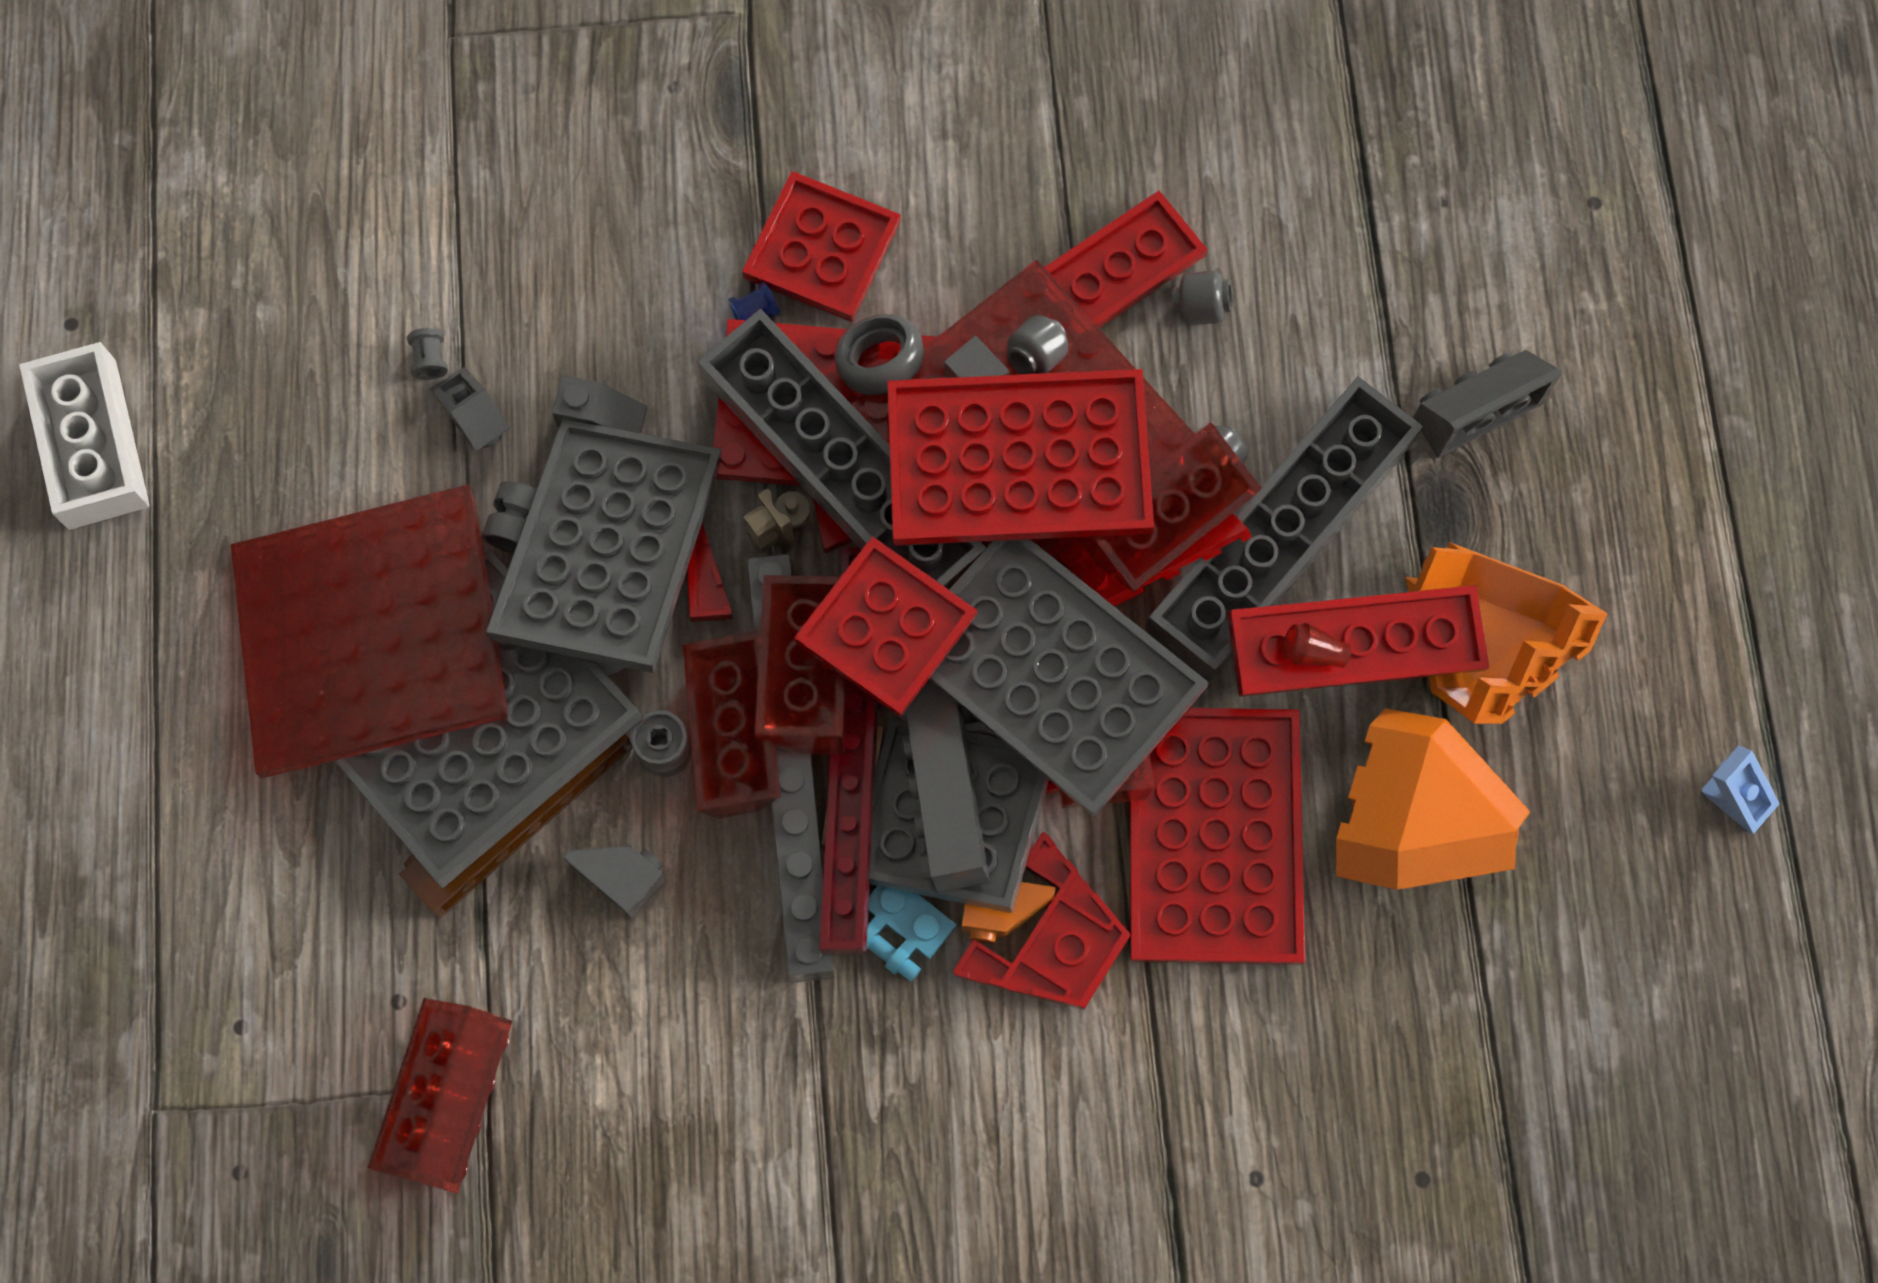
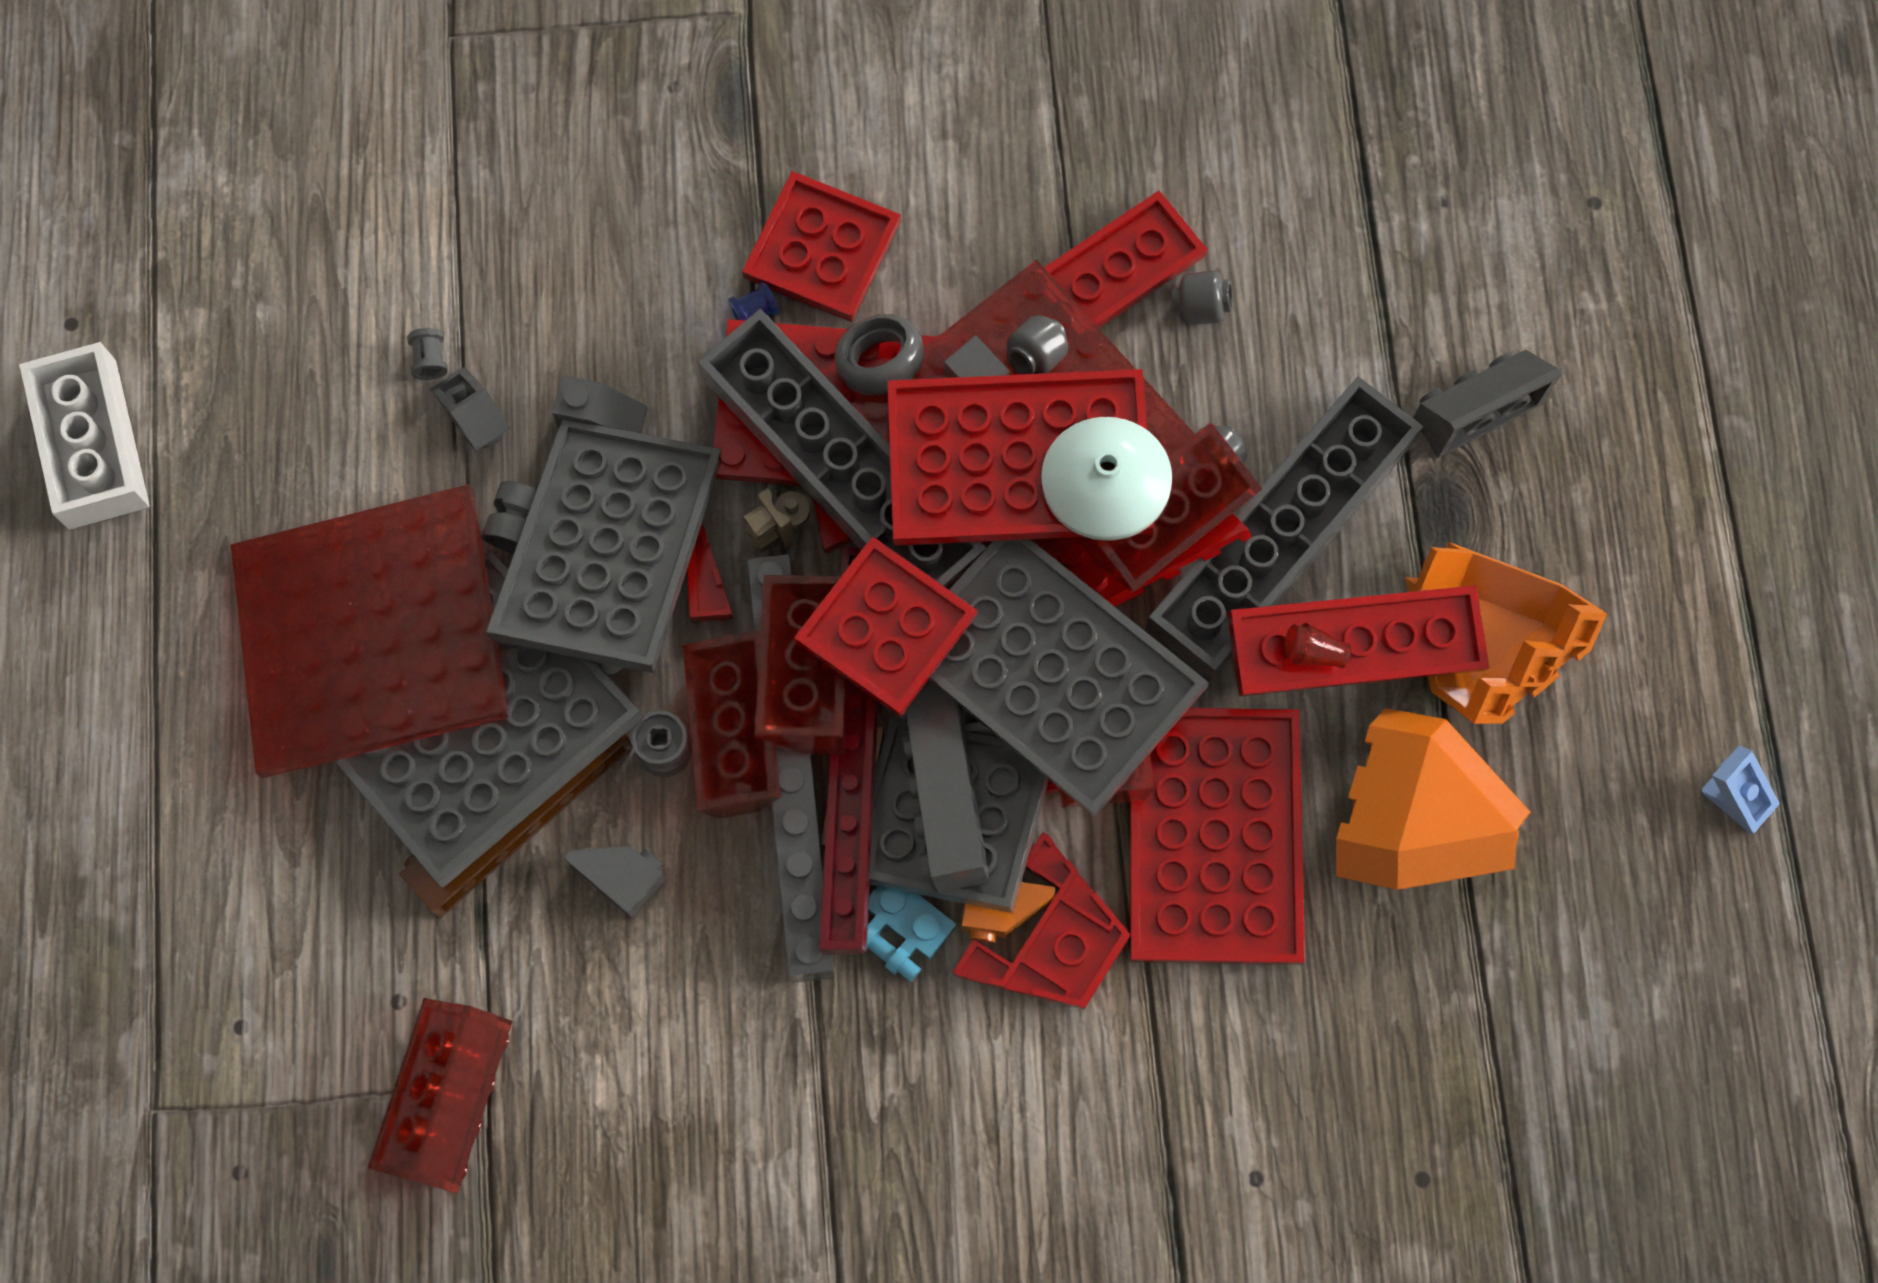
(1102, 501): none -> light aqua dish

